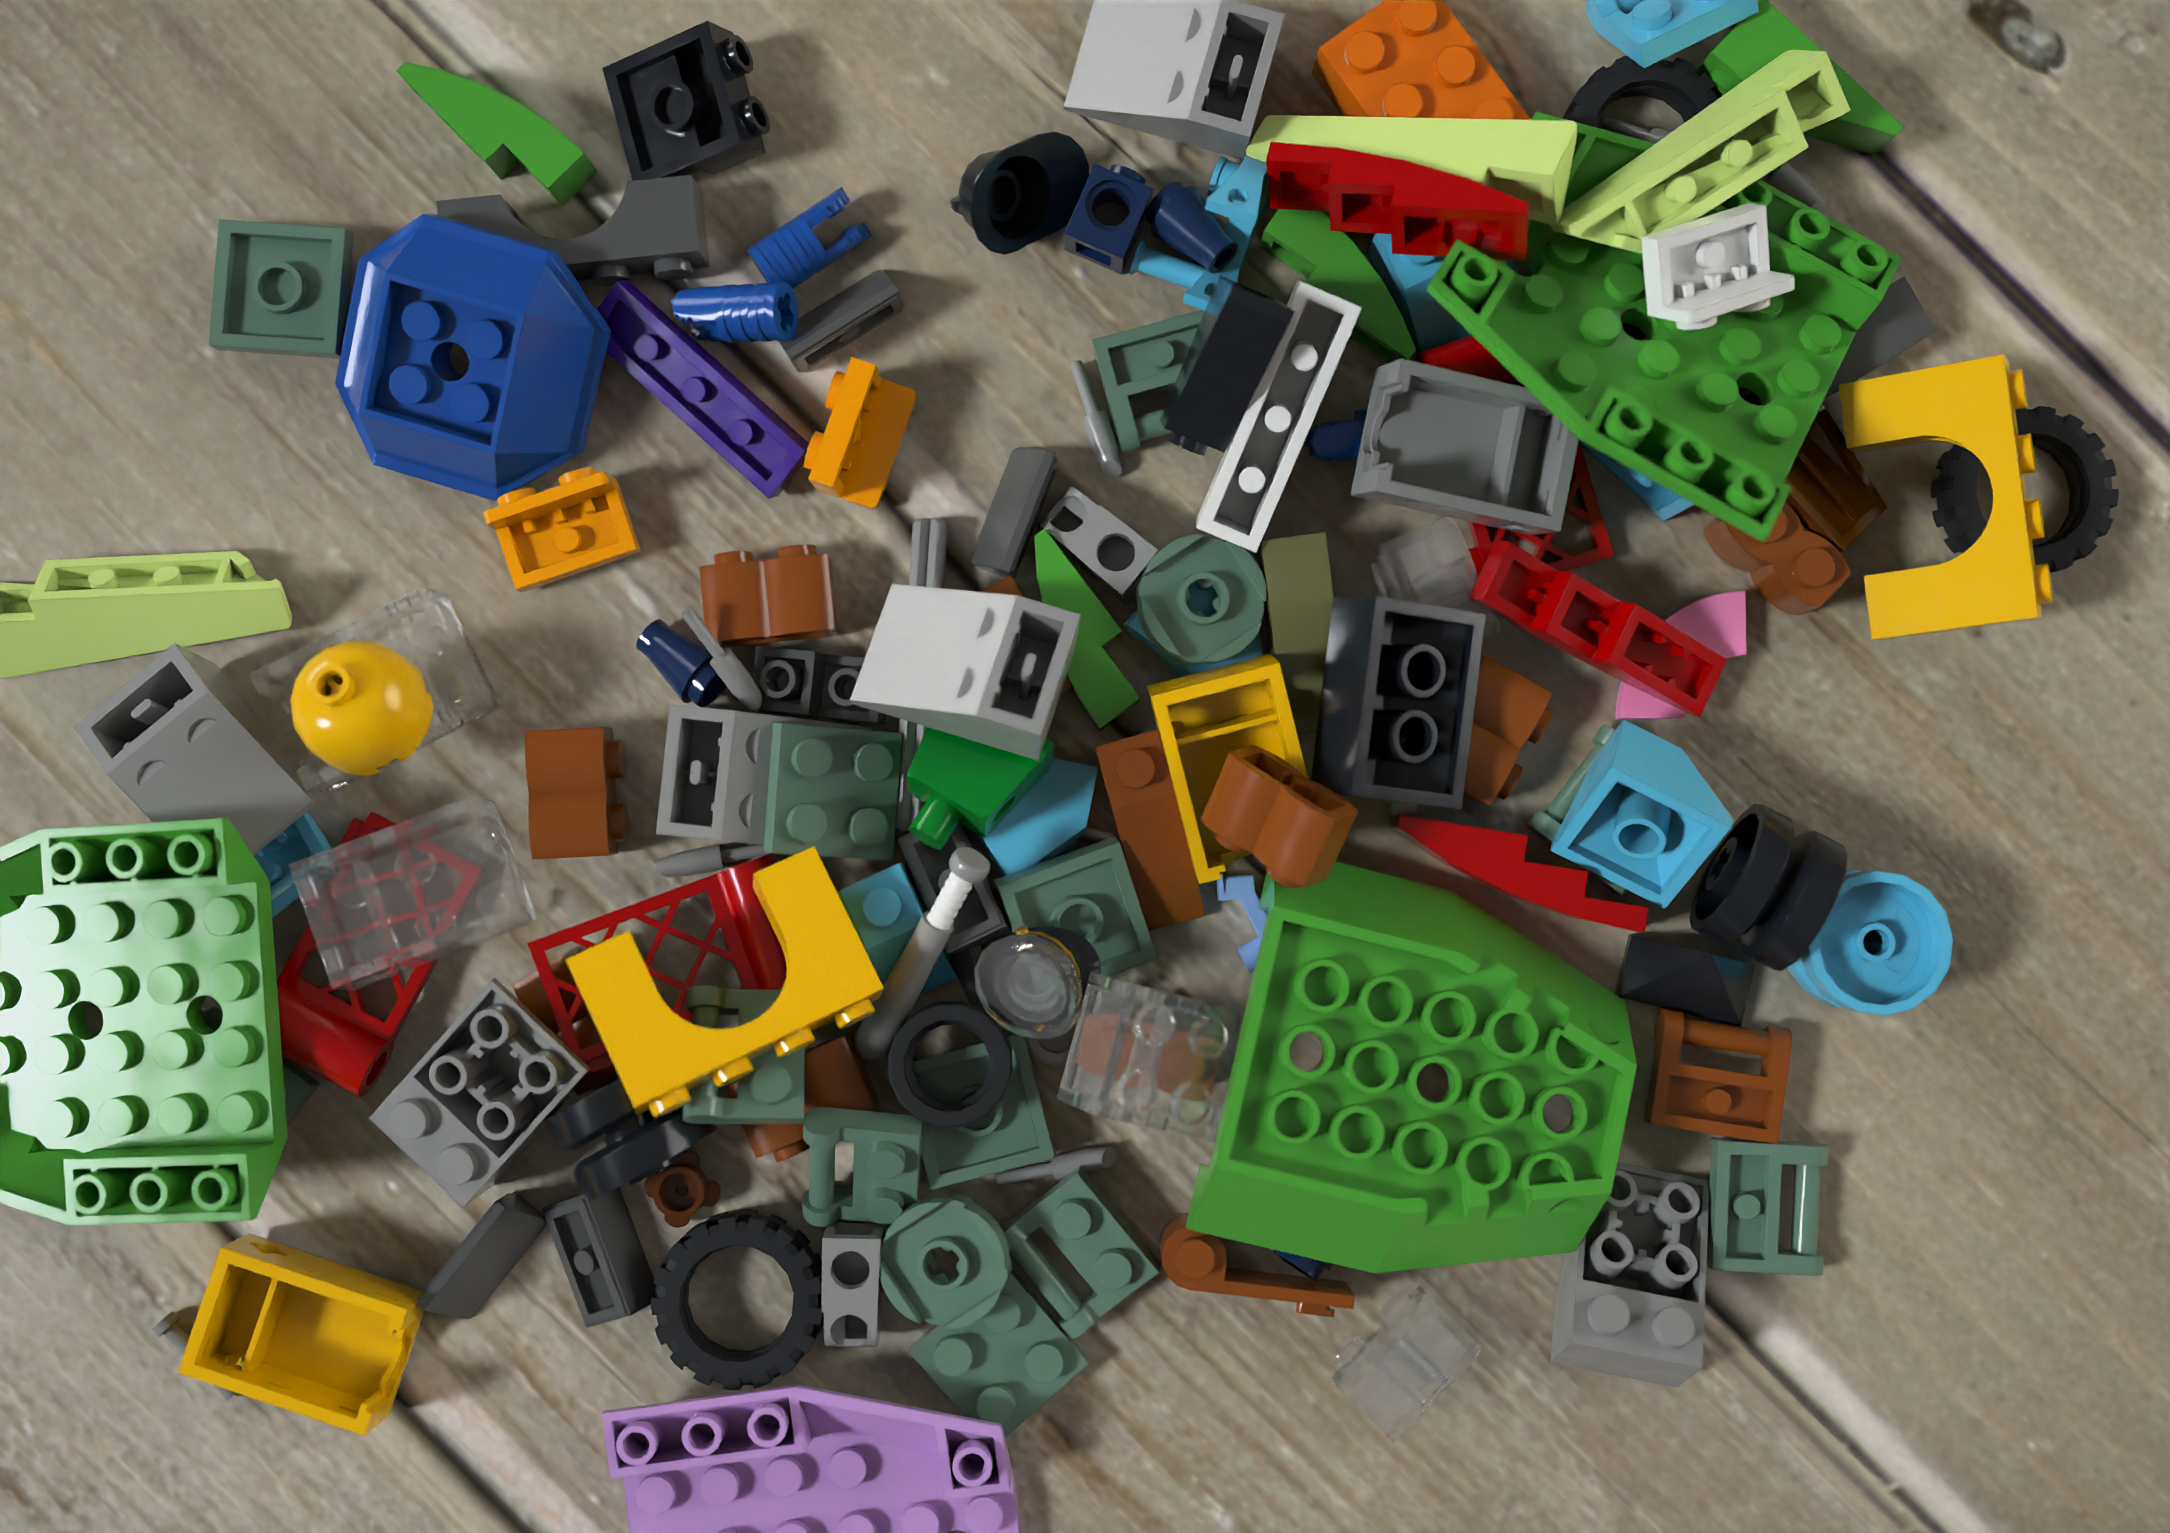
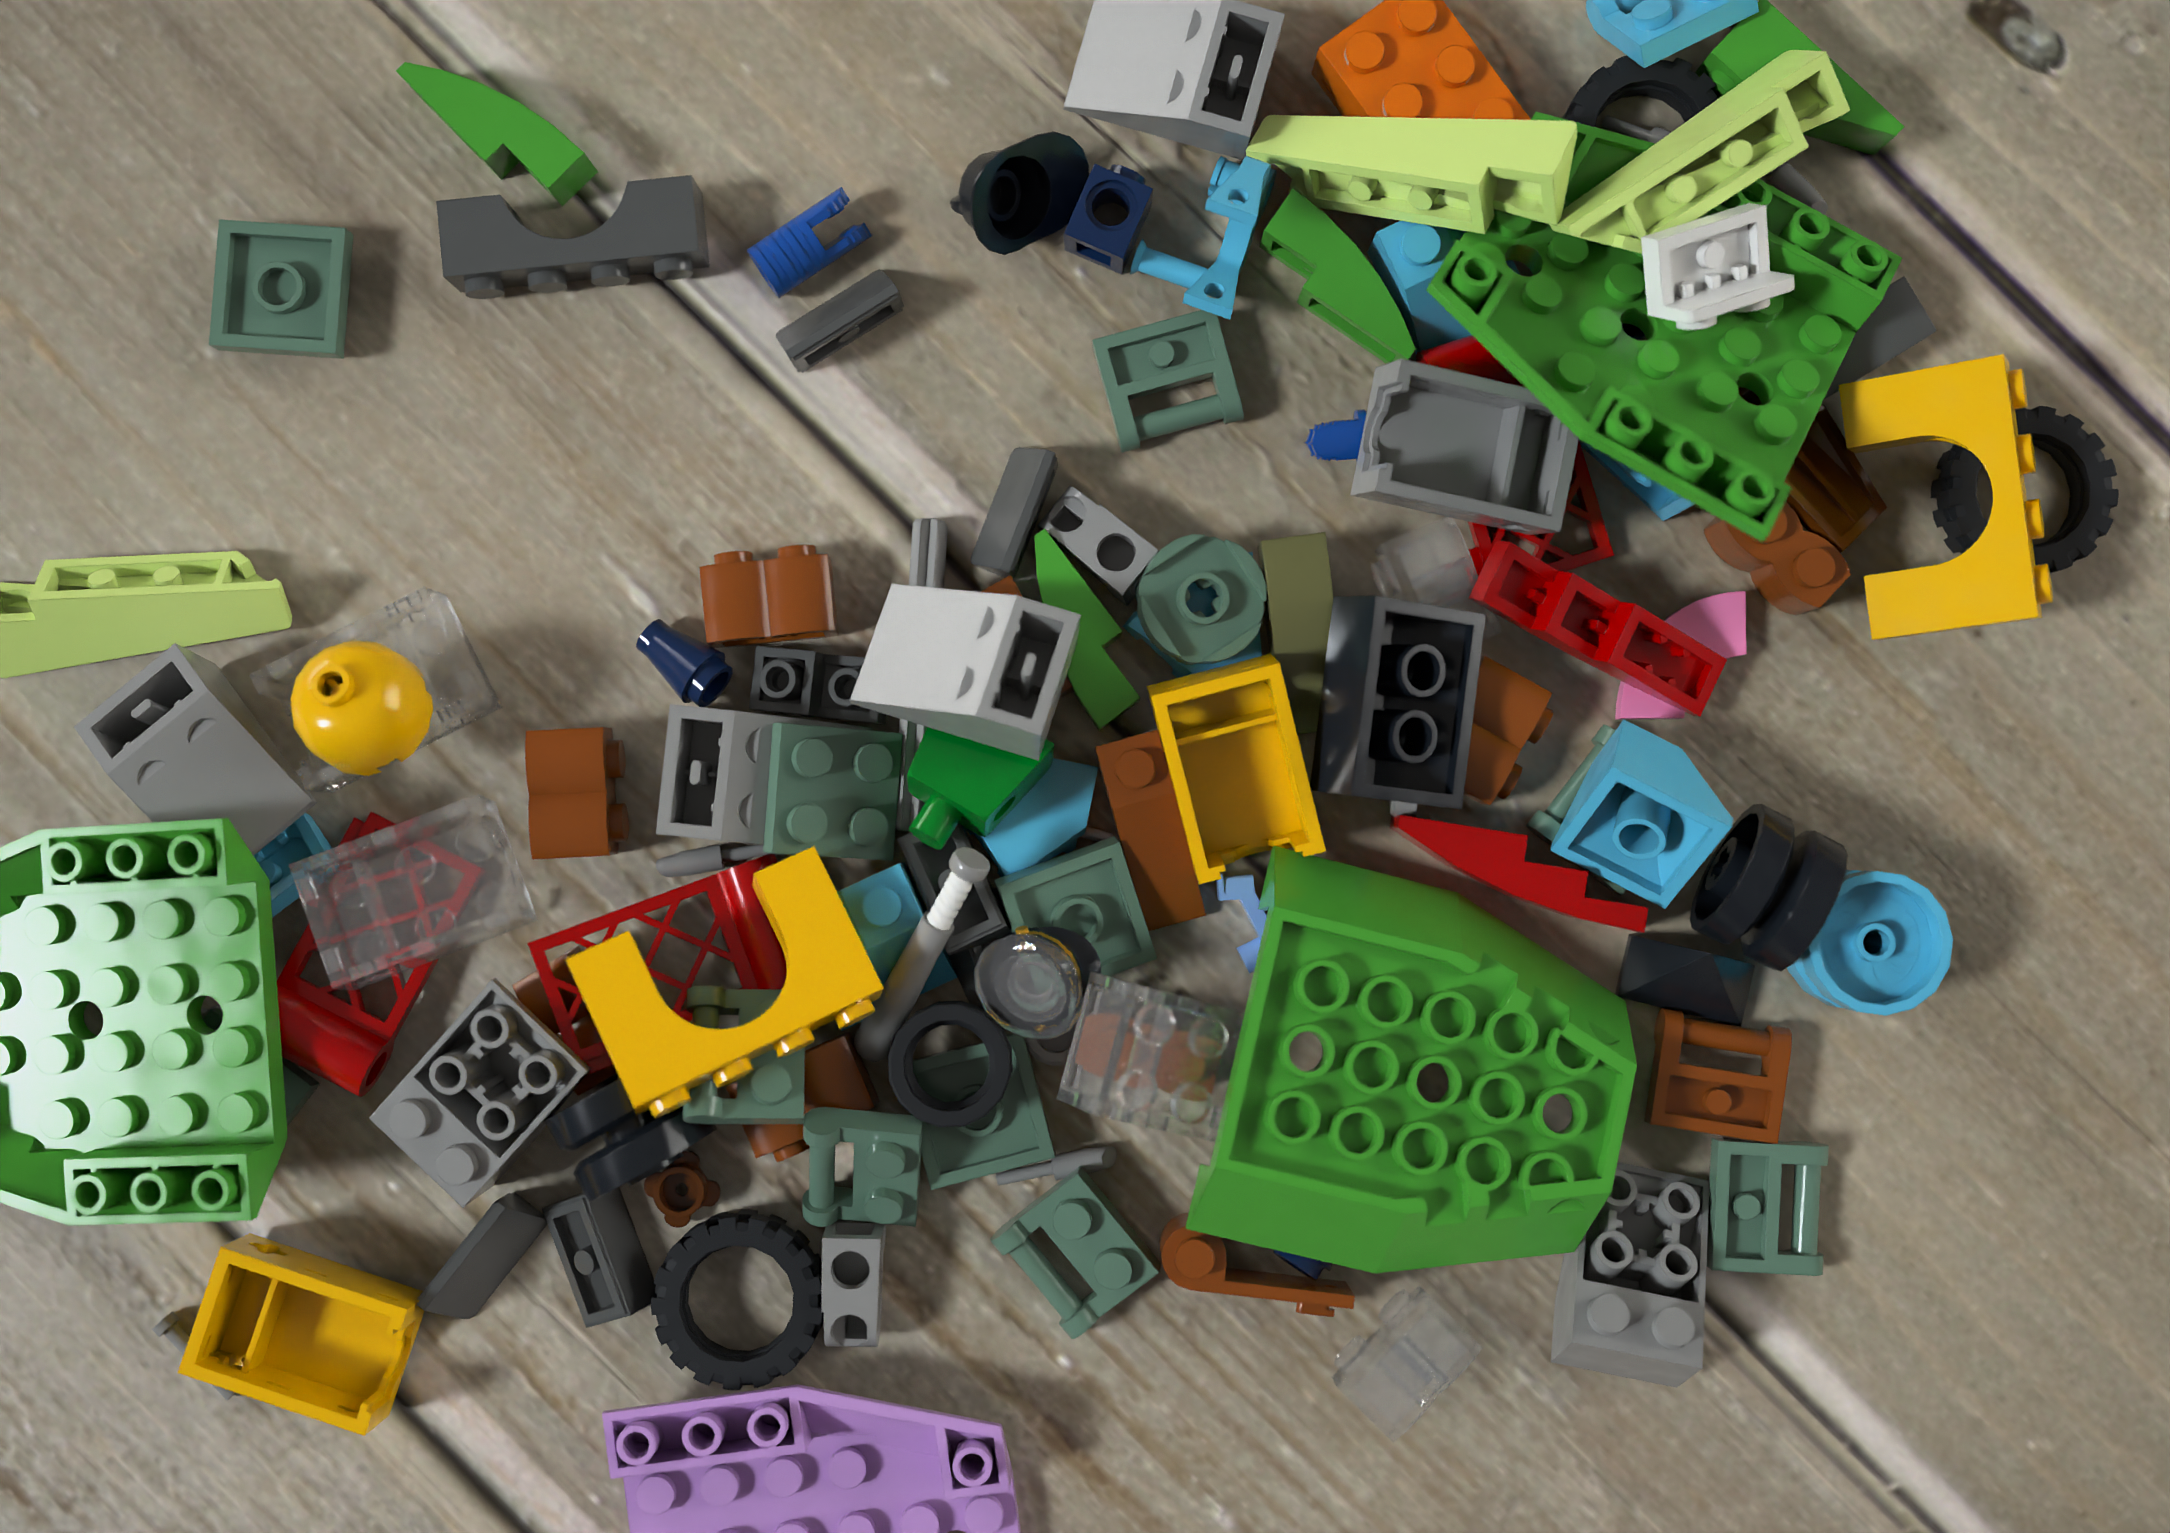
(528, 344): blue piece -> none
(563, 528): light orange bracket -> none
(687, 105): black plate -> none
(701, 390): dark purple plate -> none
(726, 664): light grey piece -> none
(738, 312): blue hinge -> none
(861, 435): light orange bracket -> none
(937, 1297): sand green plate -> none
(1004, 1361): sand green plate -> none
(1097, 426): light grey piece -> none
(1182, 222): dark blue cone -> none
(1224, 366): black slope -> none
(1277, 418): white brick -> none
(1278, 817): dark orange brick -> none
(1396, 197): red slope -> none

